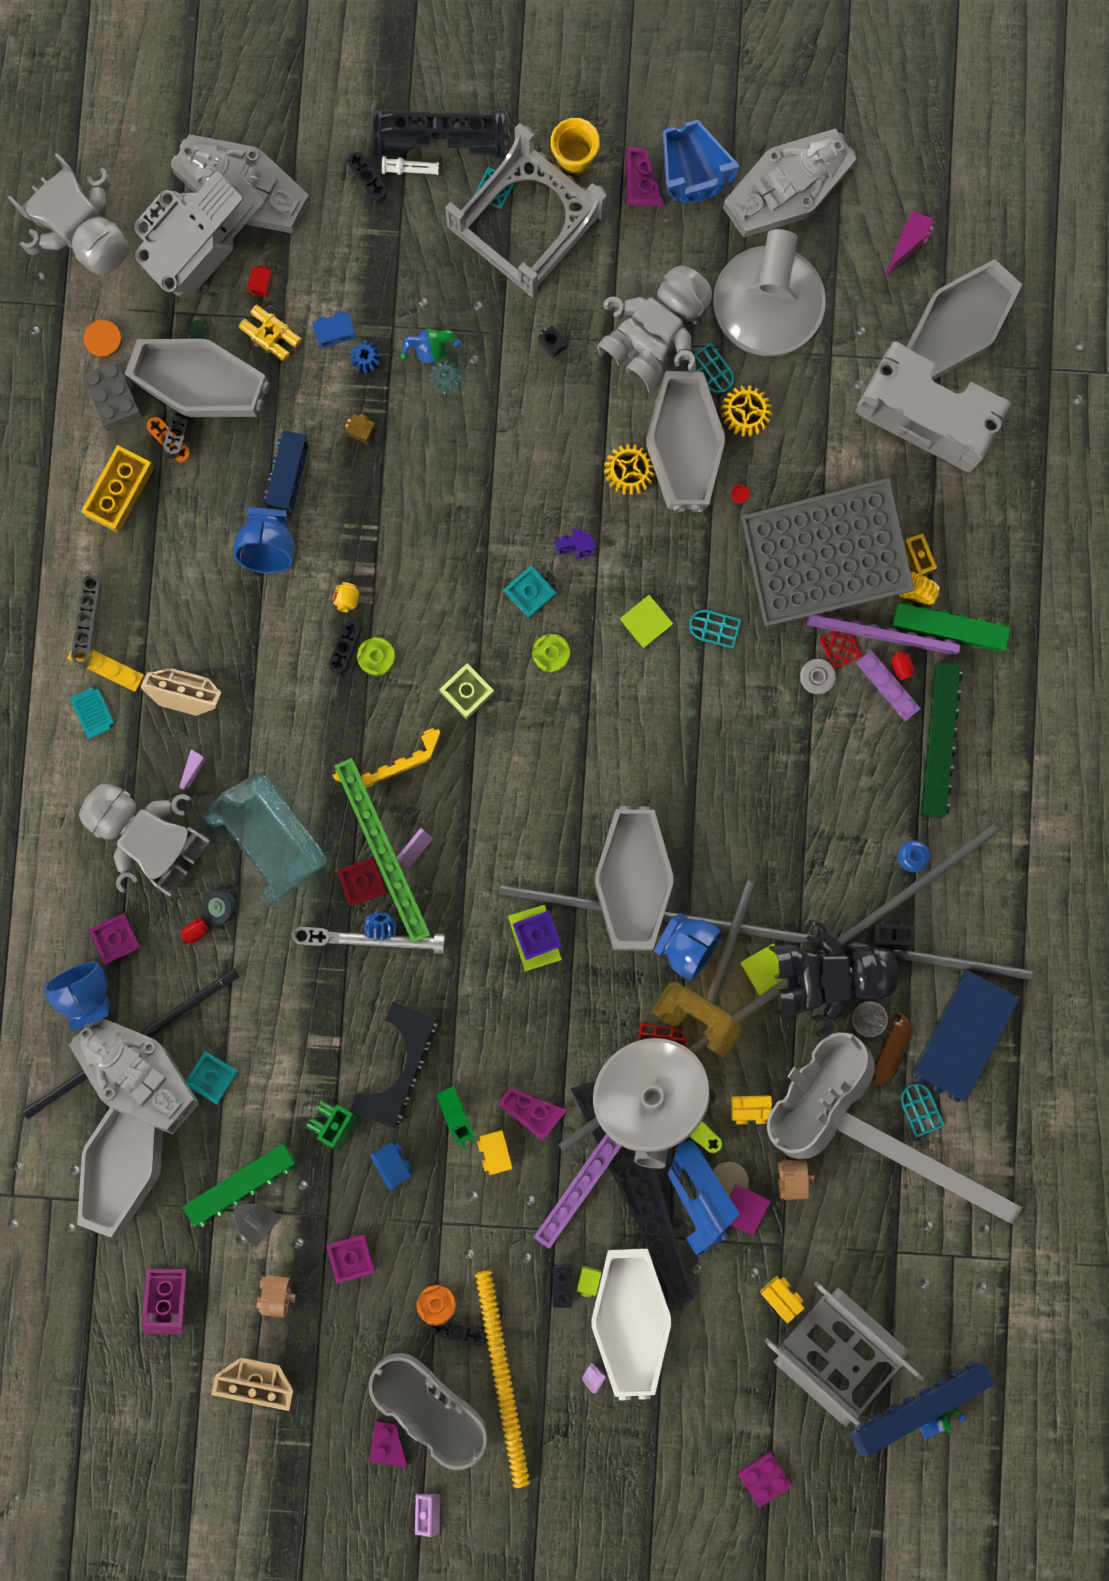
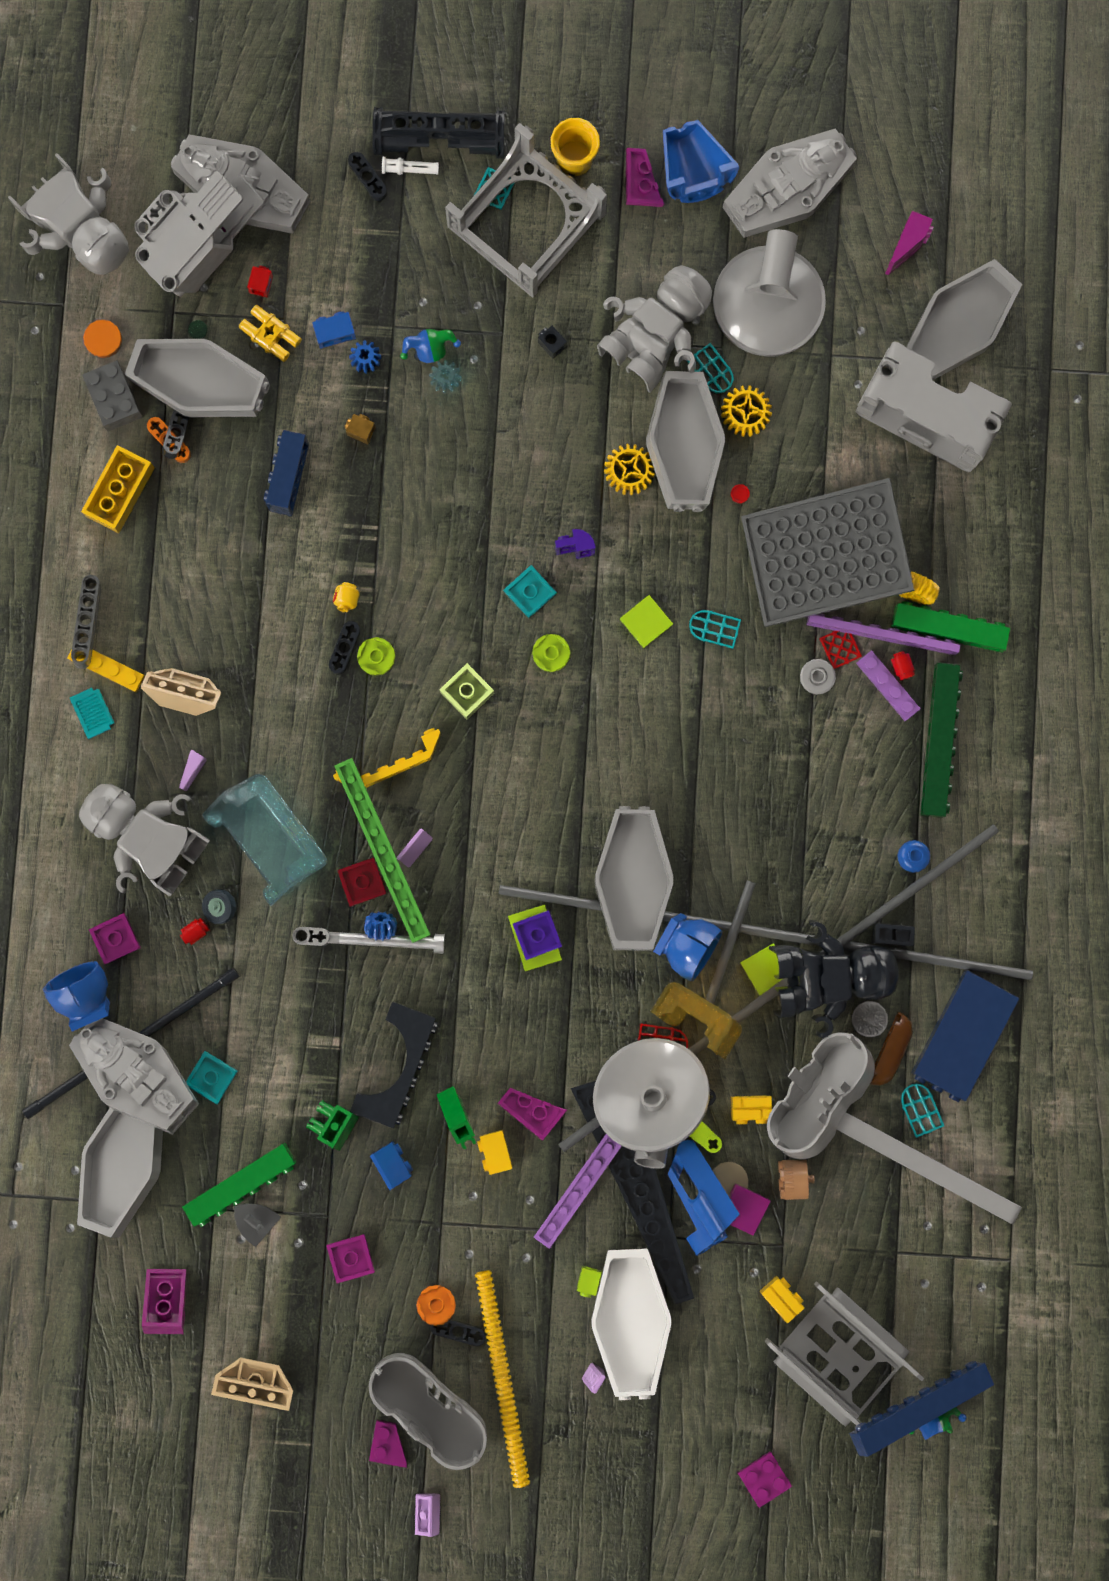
(265, 541): blue plate -> none
(275, 1296): medium nougat piece -> none
(562, 1286): black brick -> none
(919, 555): yellow brick -> none

